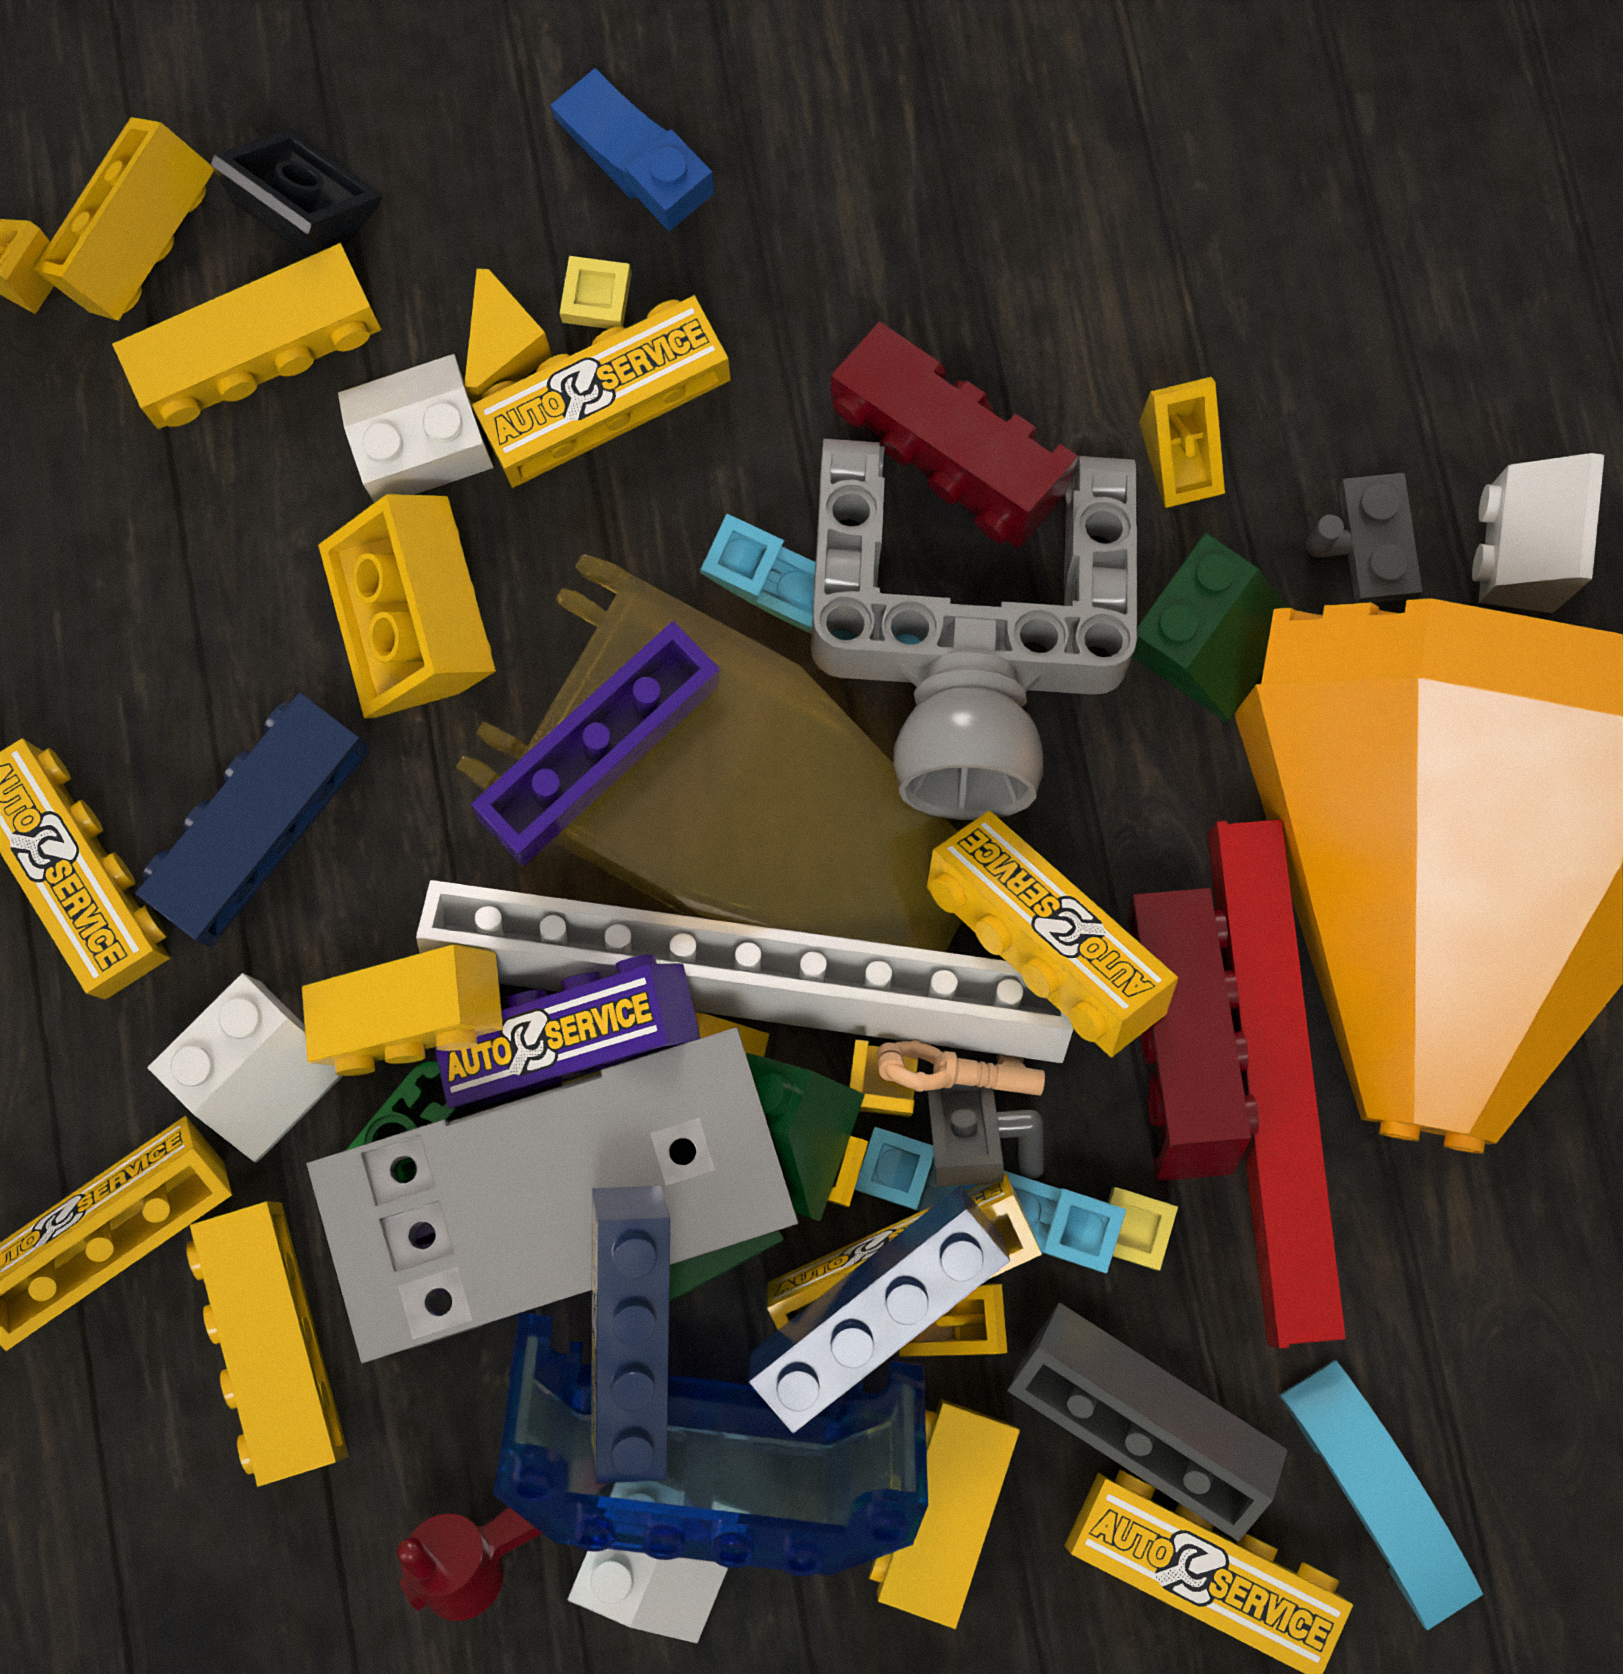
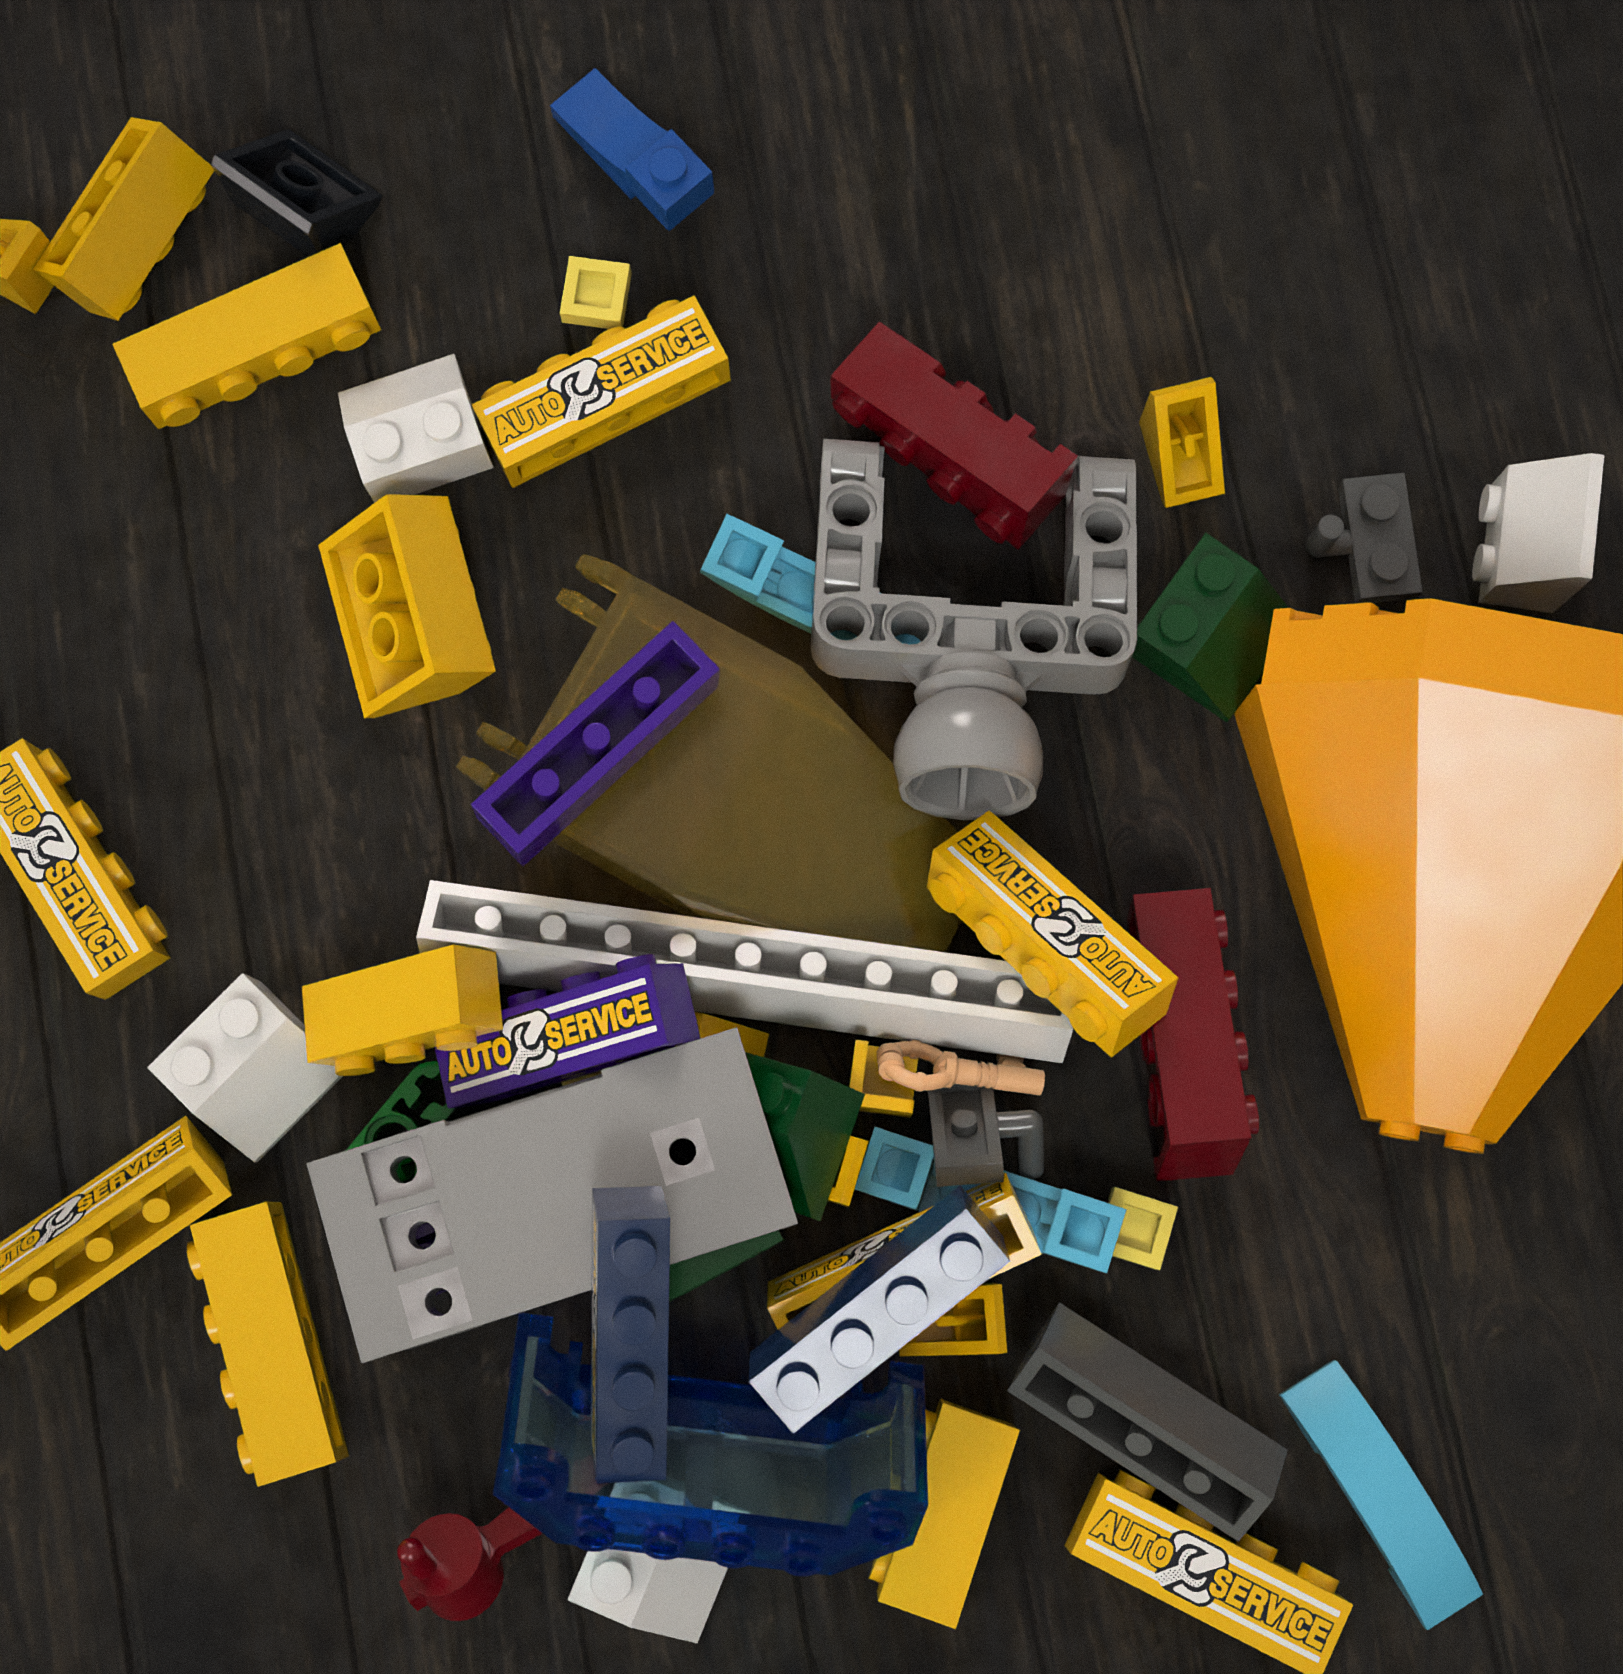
(252, 820): dark blue brick -> none
(502, 339): yellow slope -> none
(1286, 1155): red tile -> none

